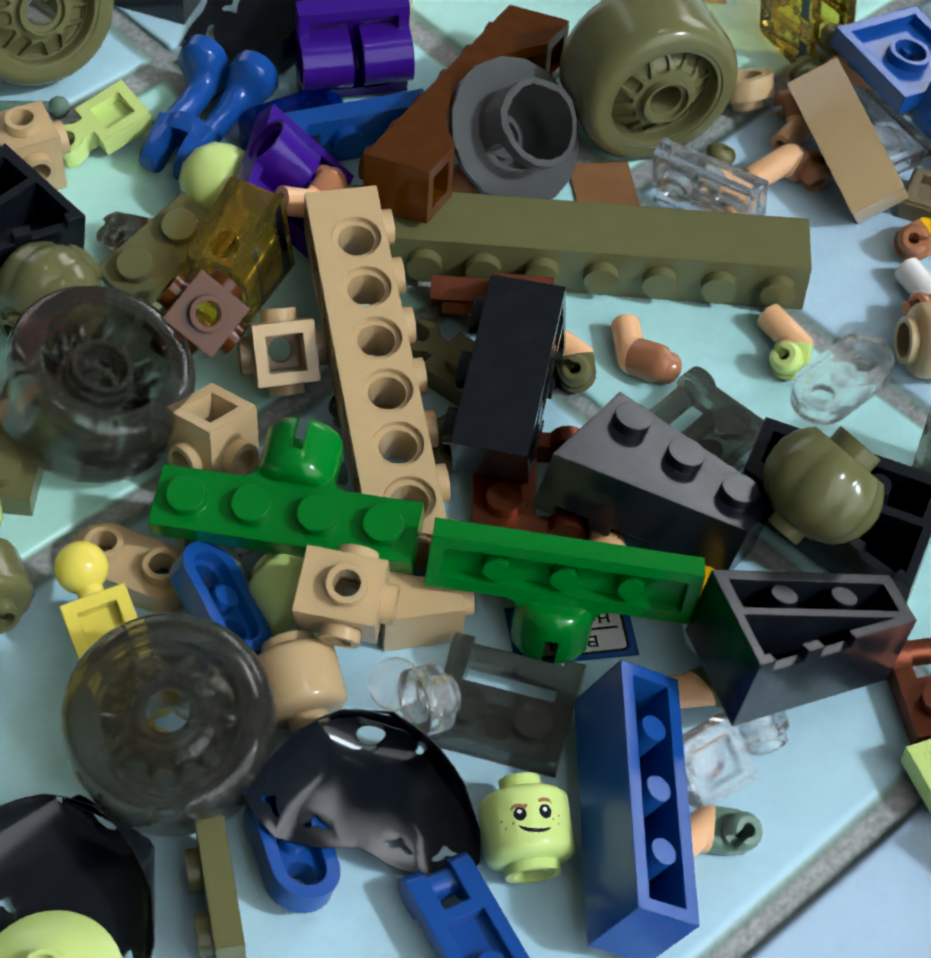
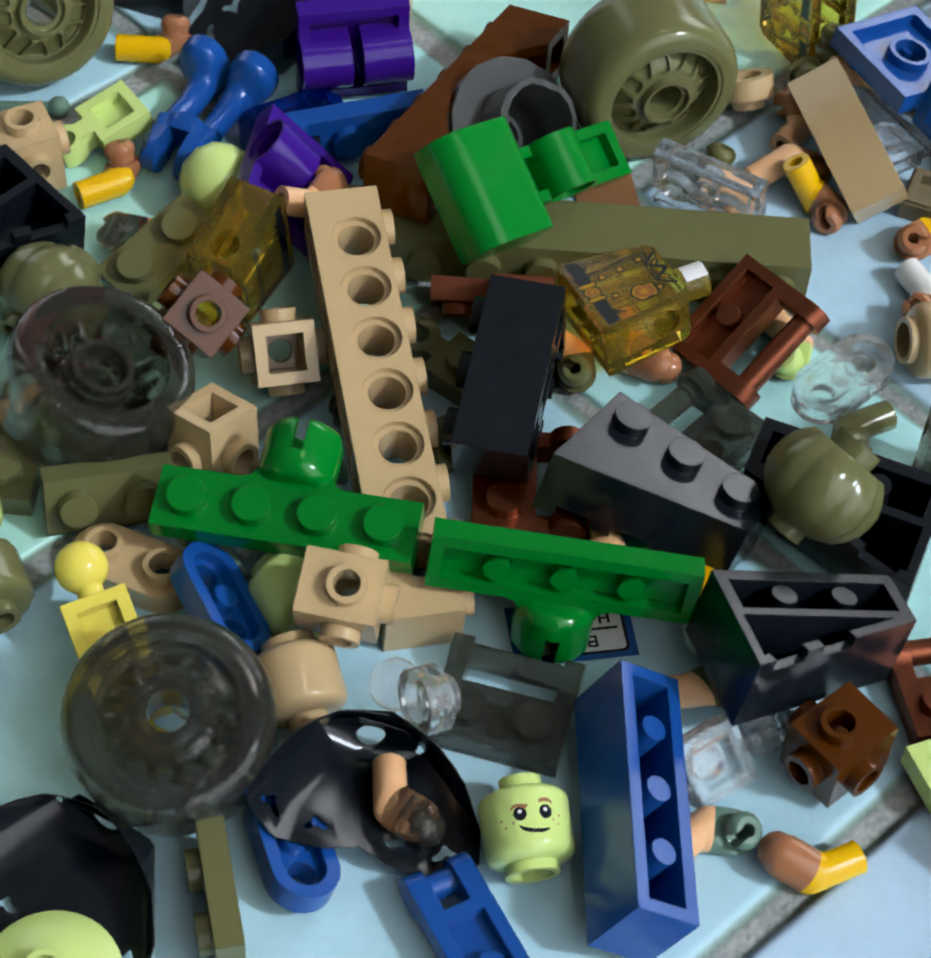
(100, 492): none -> olive plate
(115, 179): none -> yellow arm
(157, 47): none -> yellow arm
(402, 808): none -> clear smoke arm
(497, 193): none -> green plate
(630, 303): none -> clear yellow torso
(736, 317): none -> copper plate
(806, 867): none -> arm
(817, 199): none -> arm
(837, 744): none -> reddish brown brick
(868, 422): none -> olive arm

